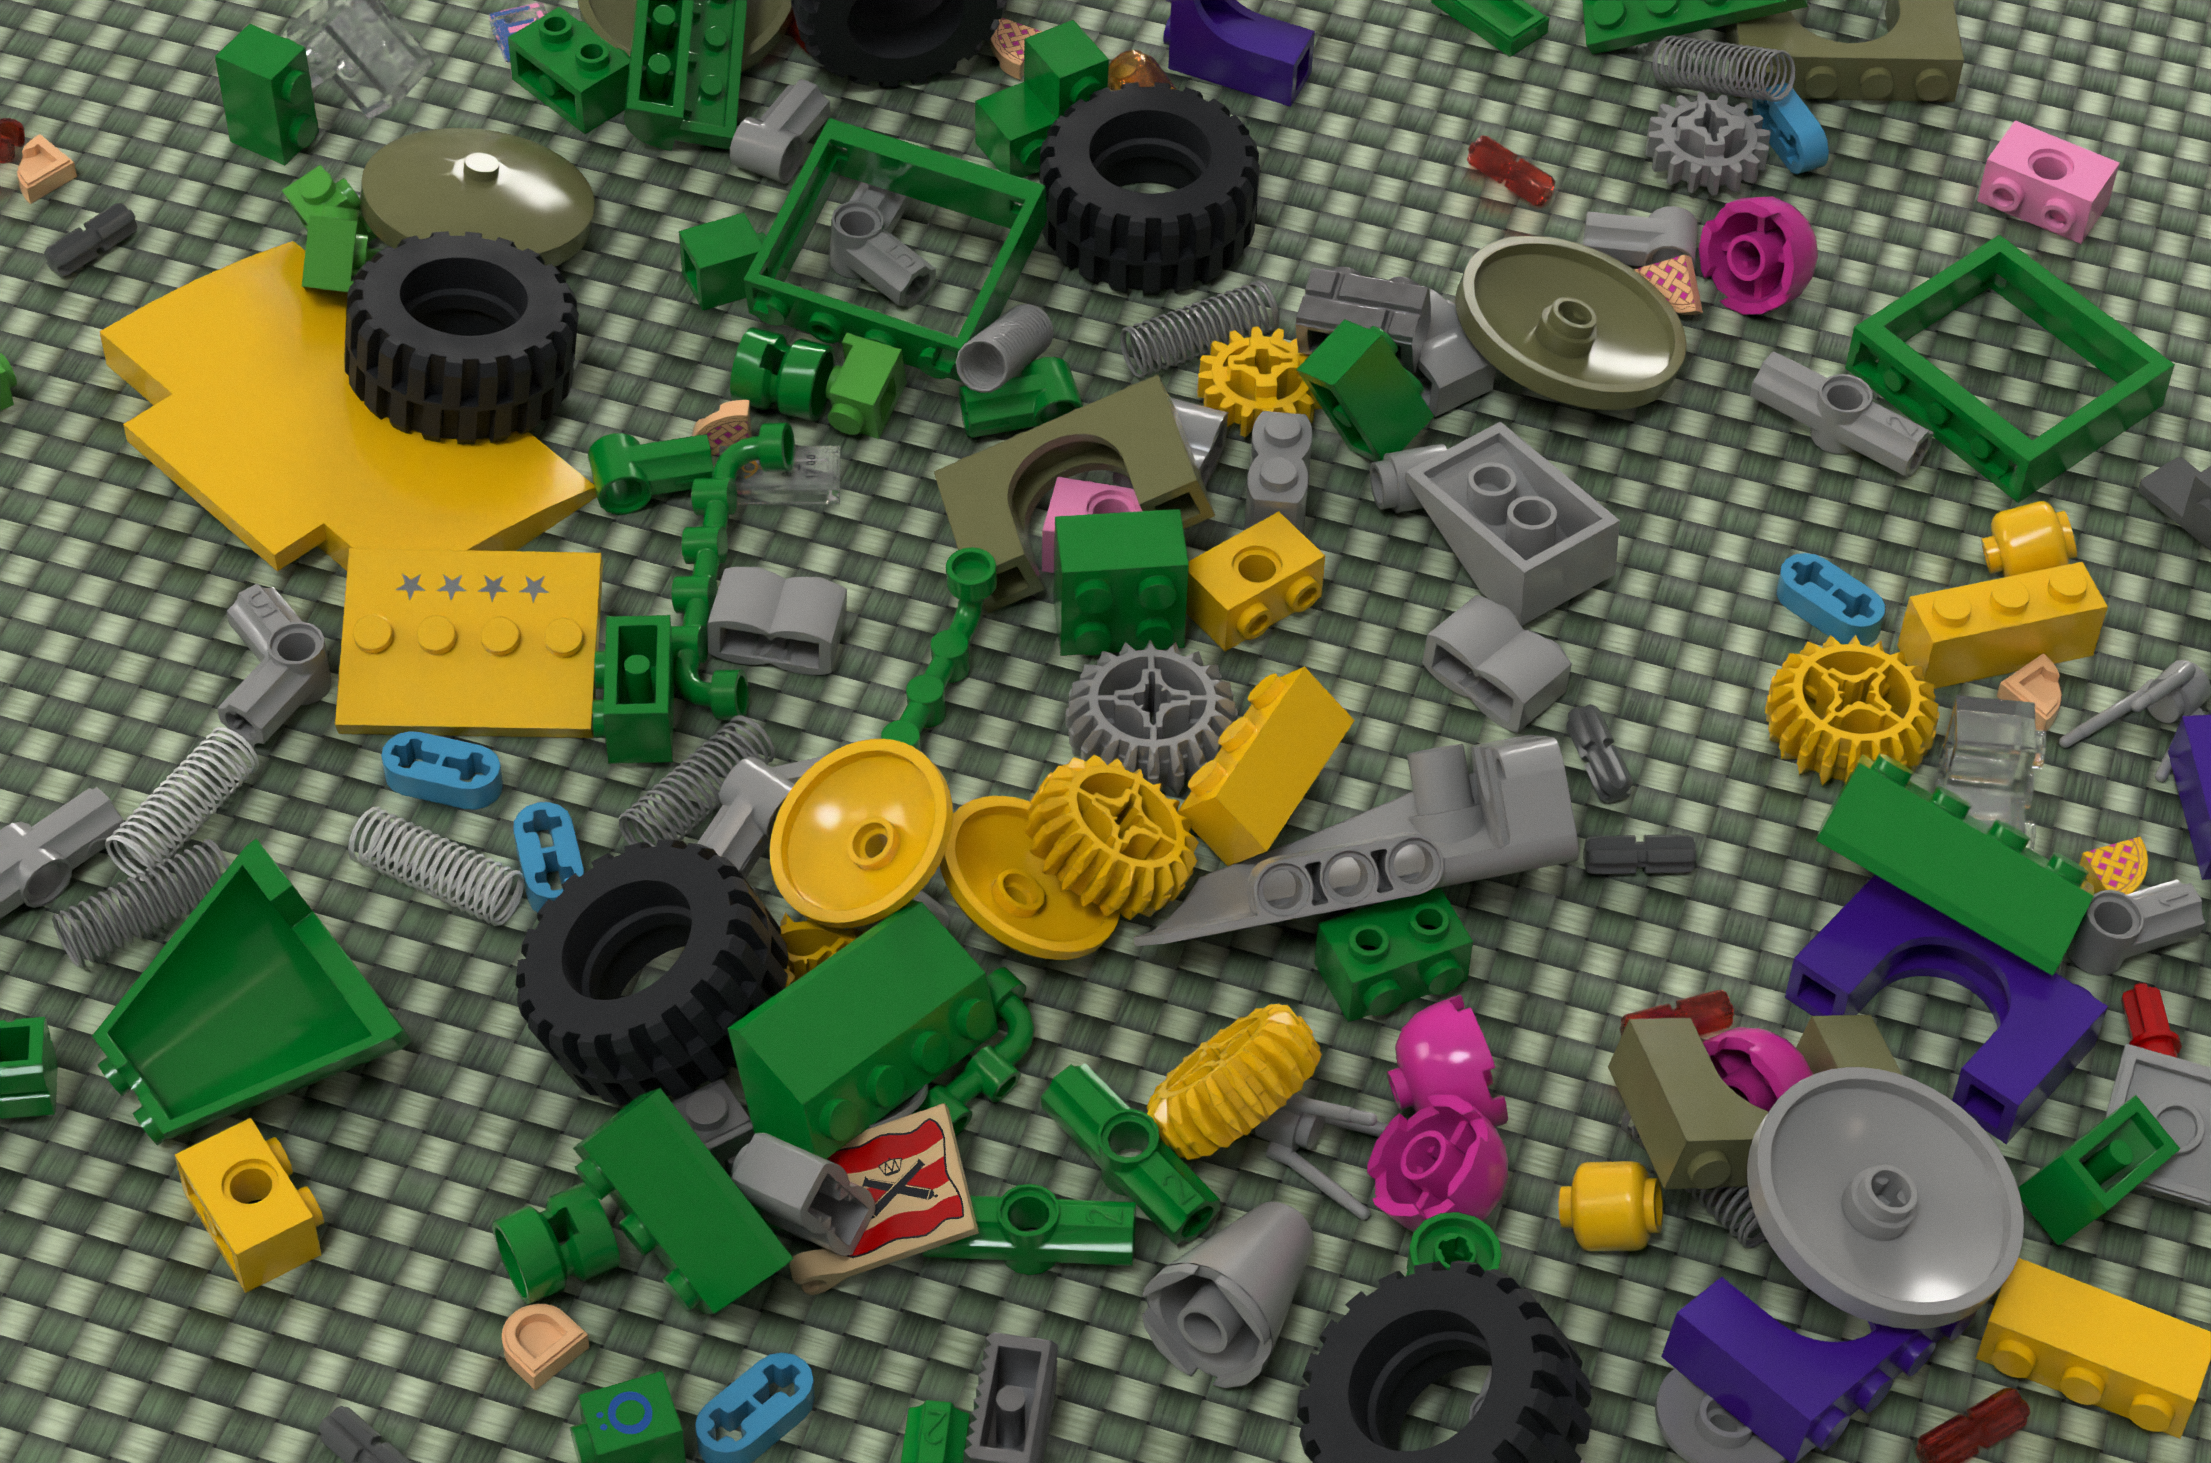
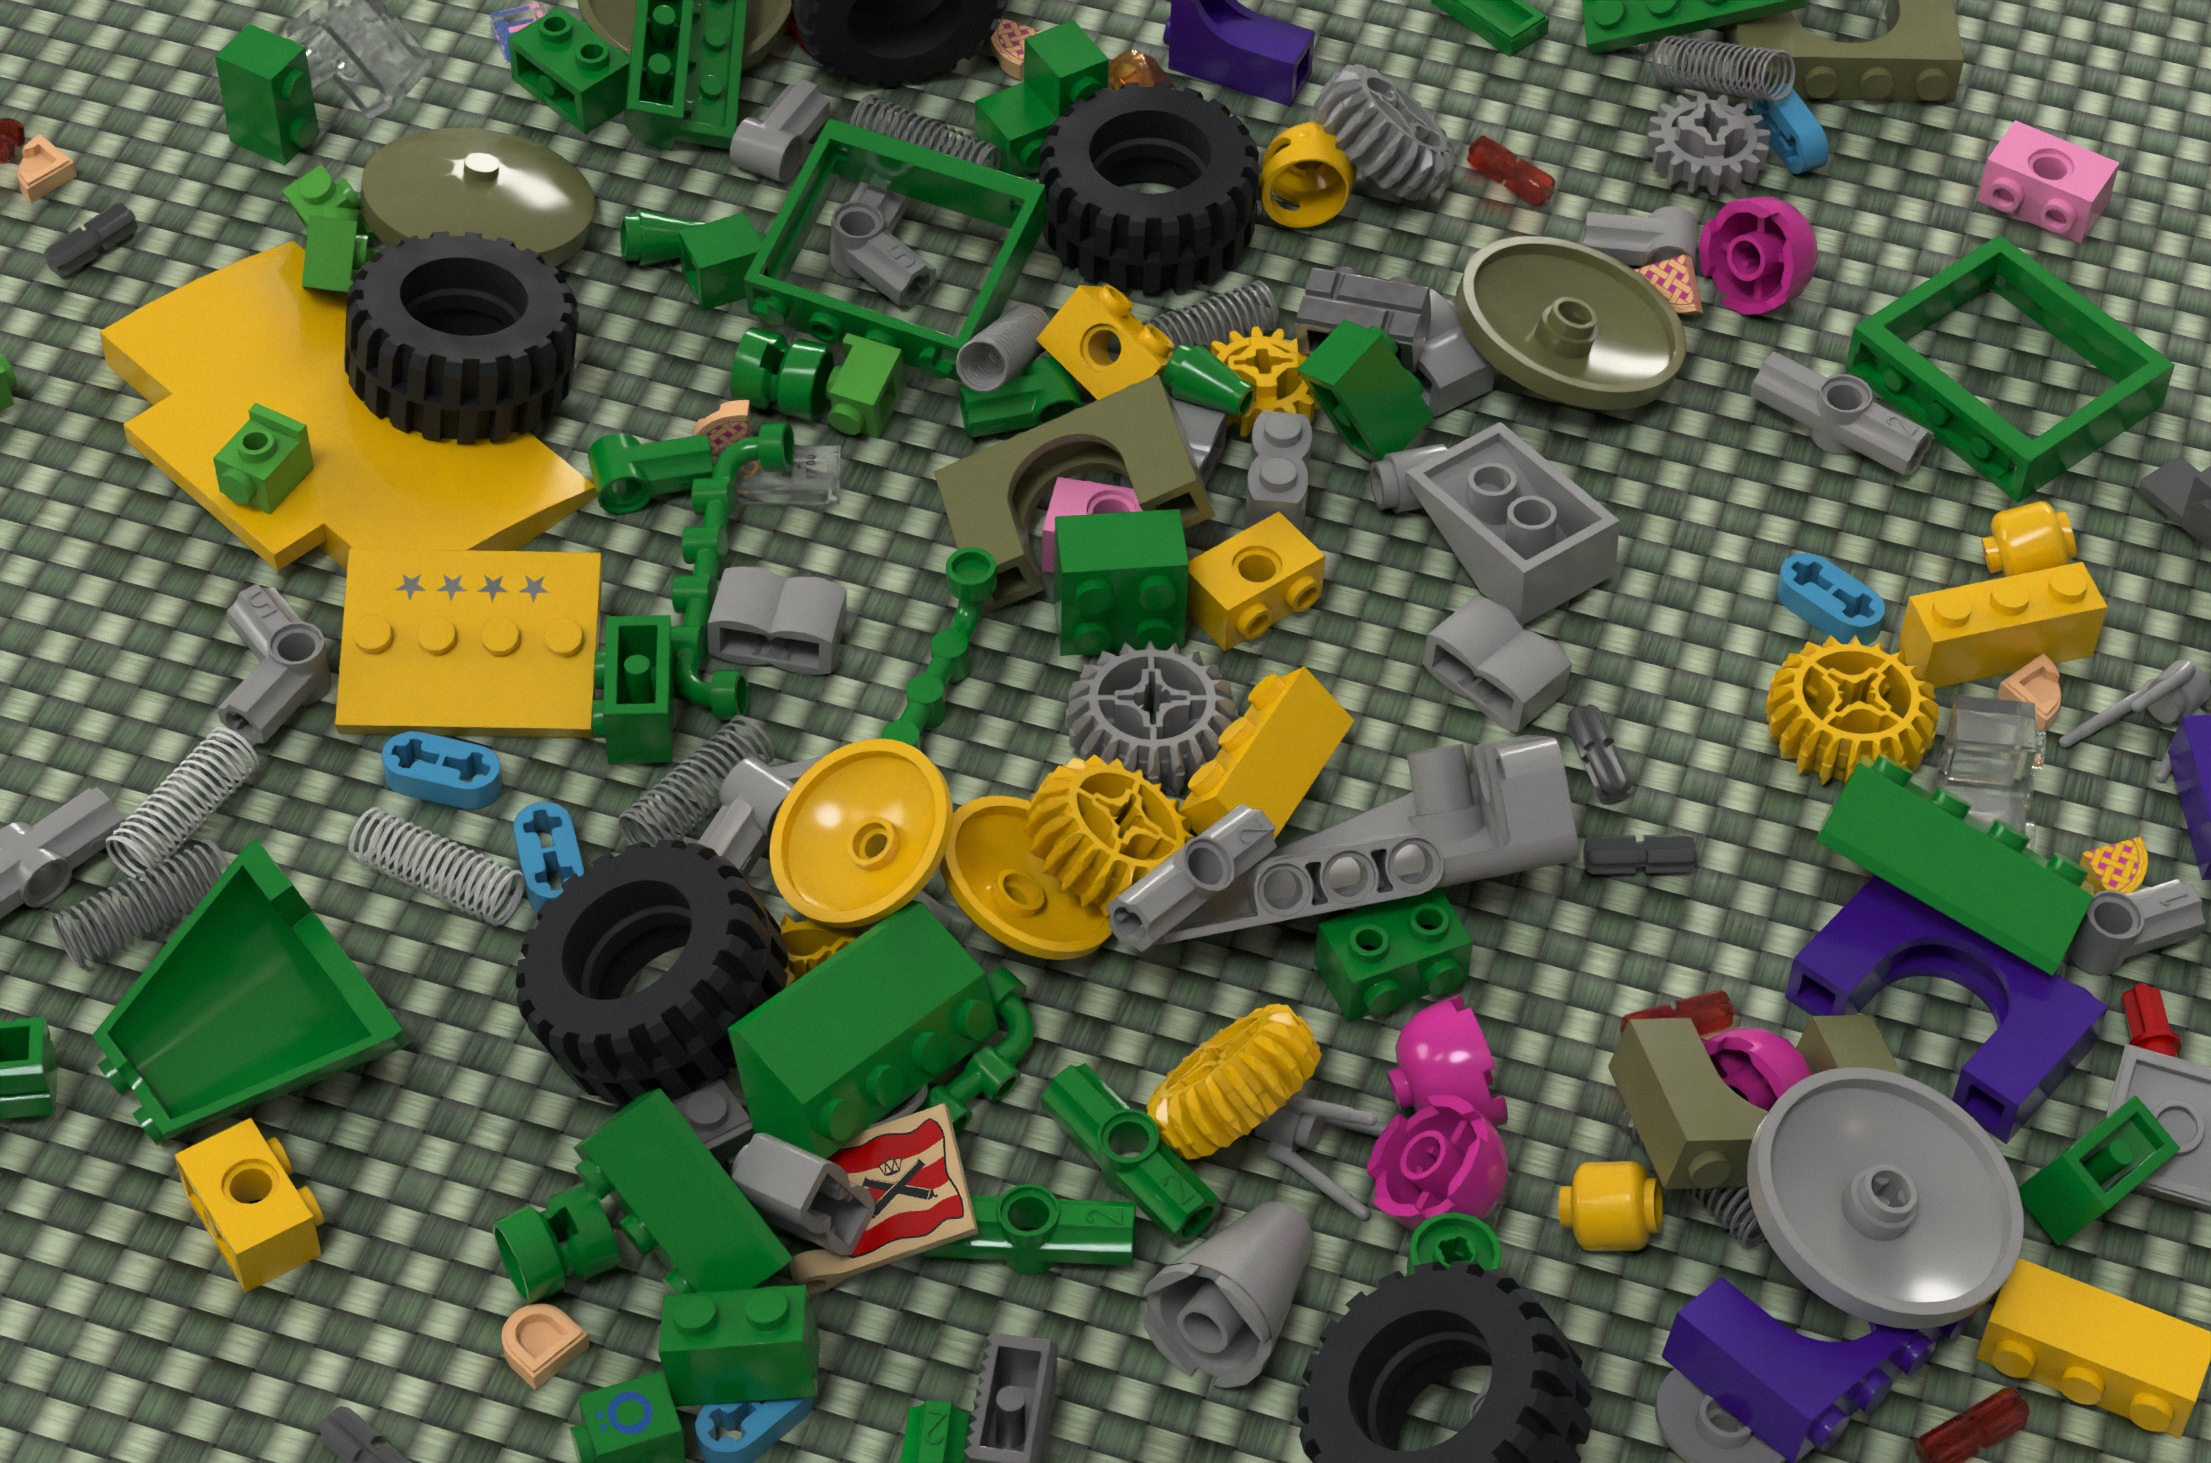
(264, 459): none -> bright green brick
(651, 236): none -> green cone
(739, 1345): none -> green brick
(979, 158): none -> light grey piece
(1081, 335): none -> yellow brick
(1191, 877): none -> light grey piece
(1205, 380): none -> green cone
(1307, 171): none -> yellow helmet
(1385, 132): none -> light grey gear

